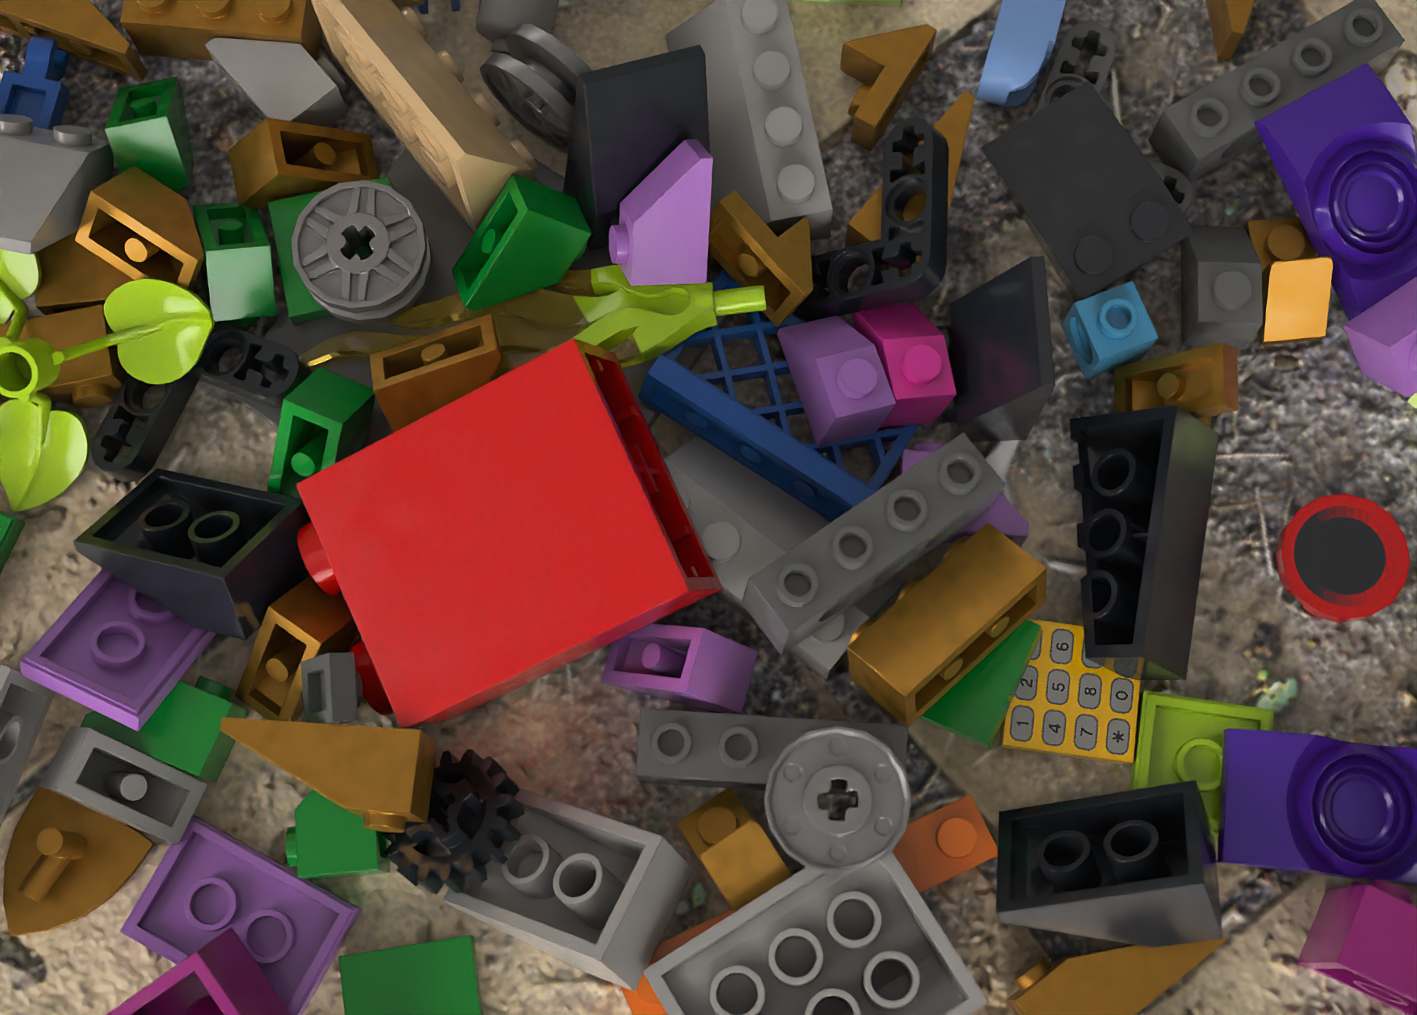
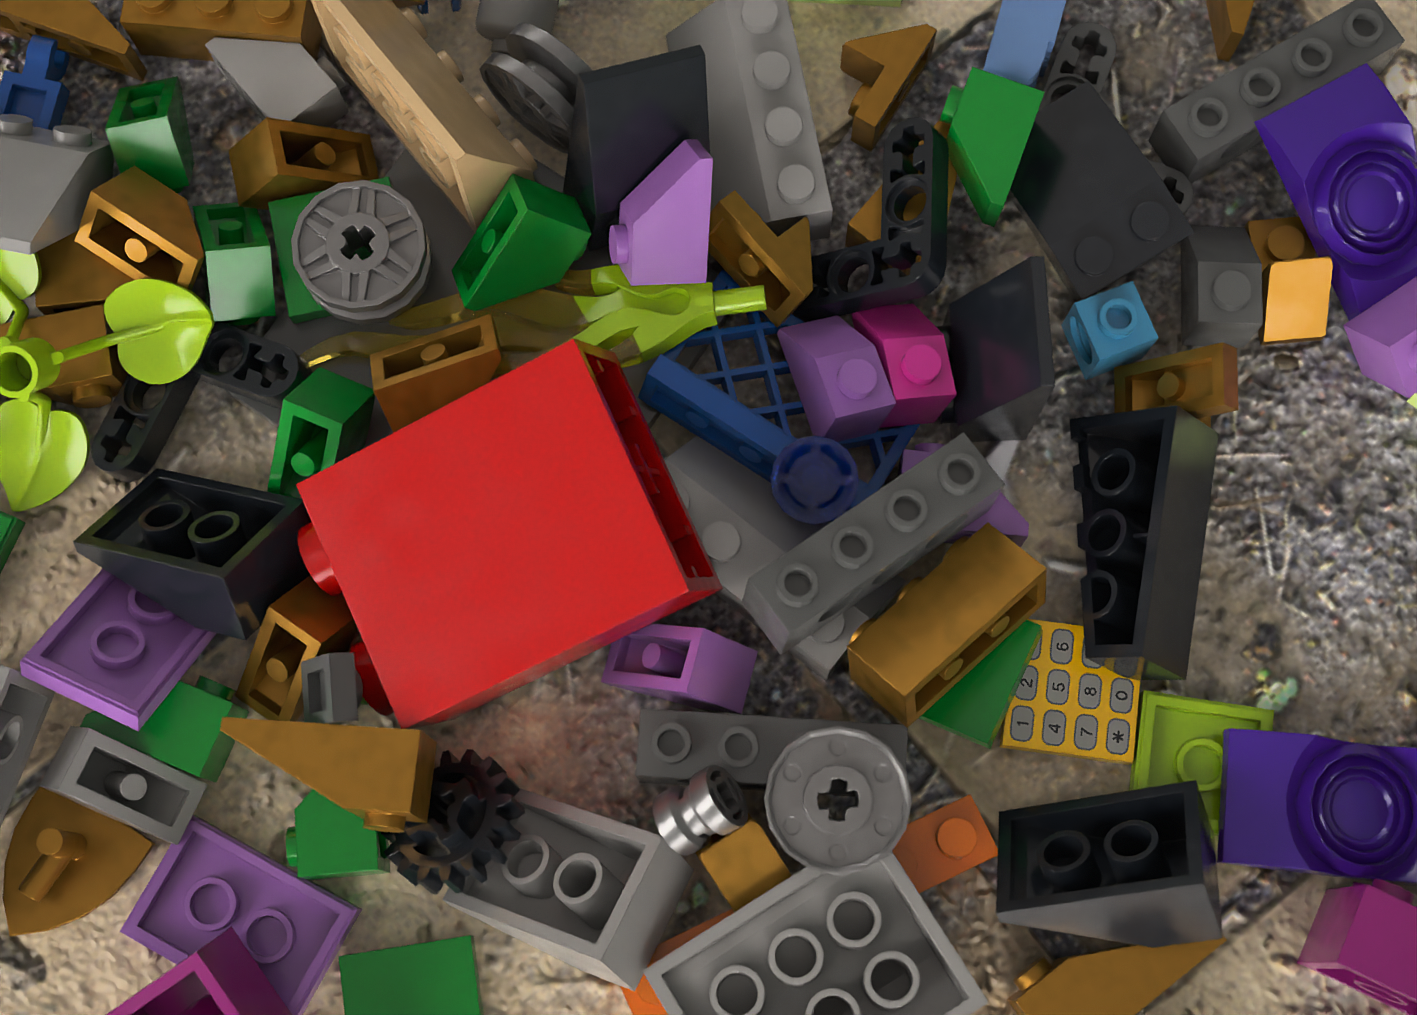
(703, 808): none -> flat silver wheel
(814, 479): none -> clear blue wheel
(989, 136): none -> green slope
(1342, 558): tile -> none

